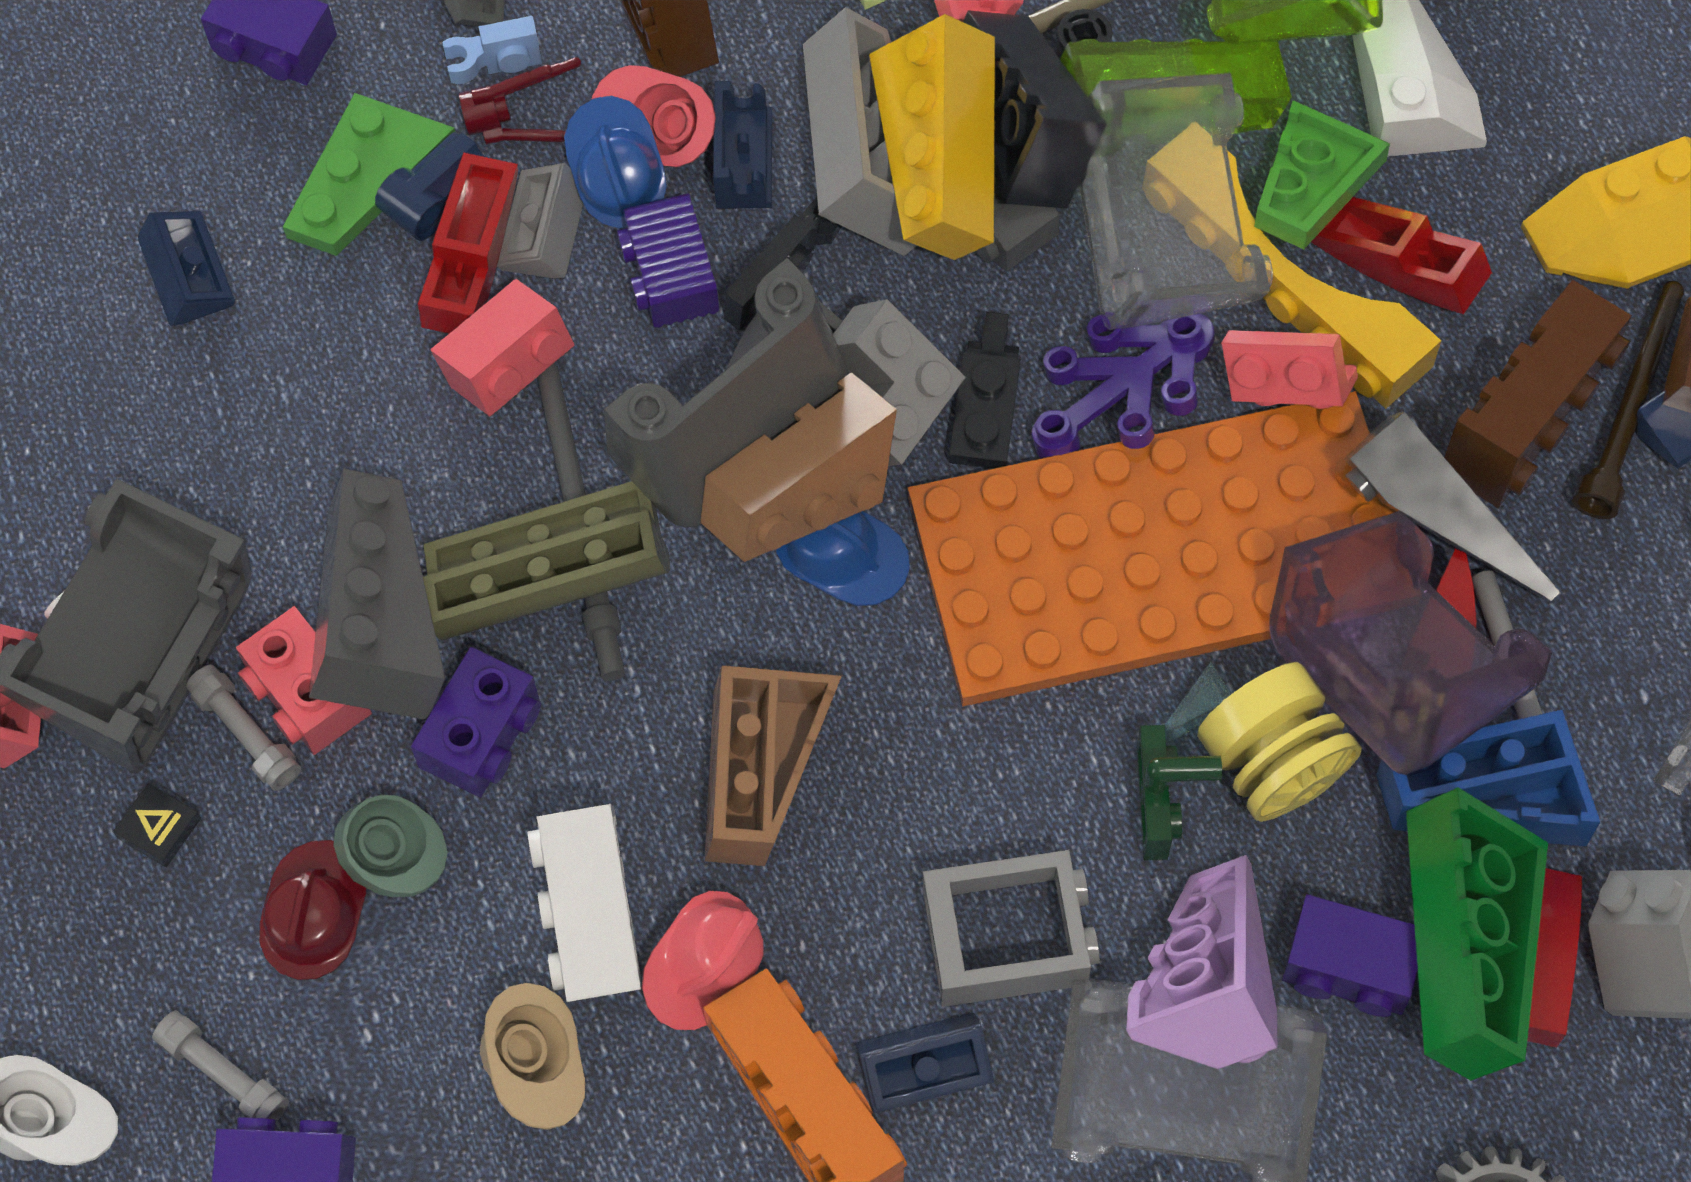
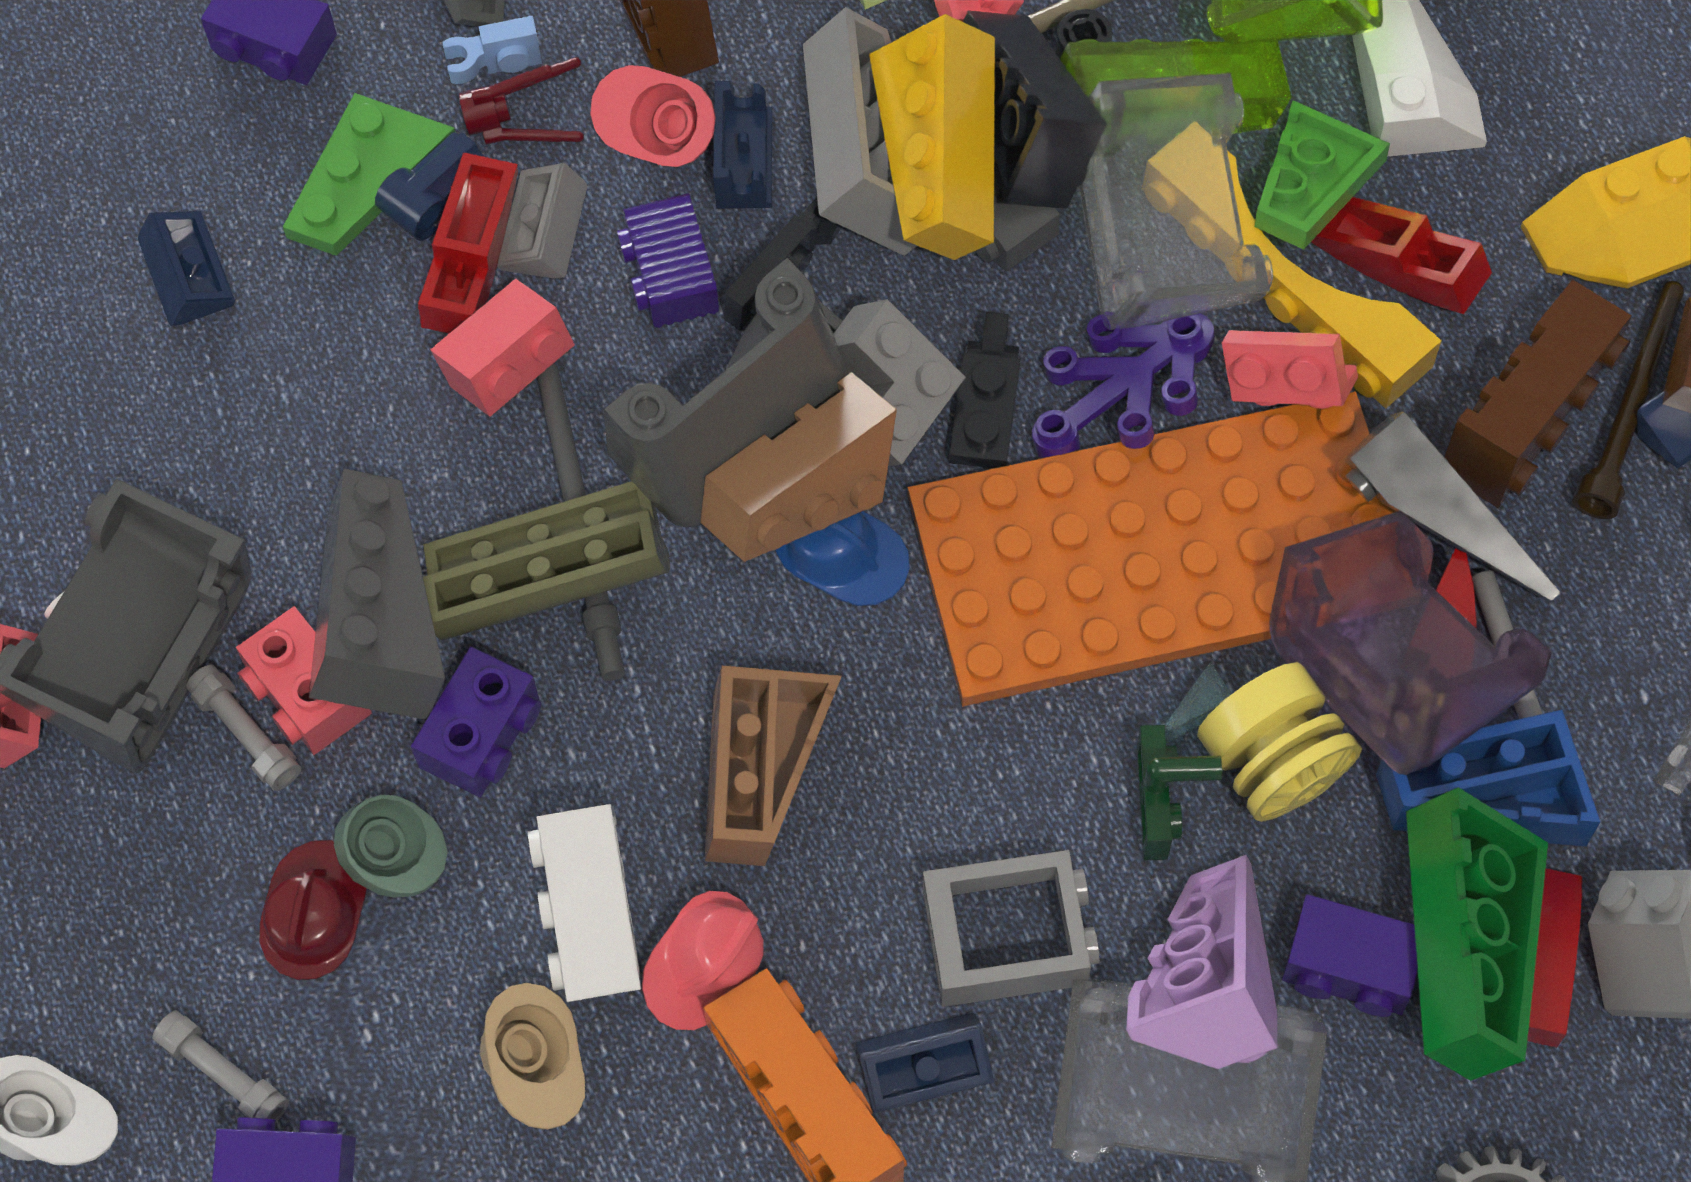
(157, 825): black tile -> none
(613, 158): blue piece -> none

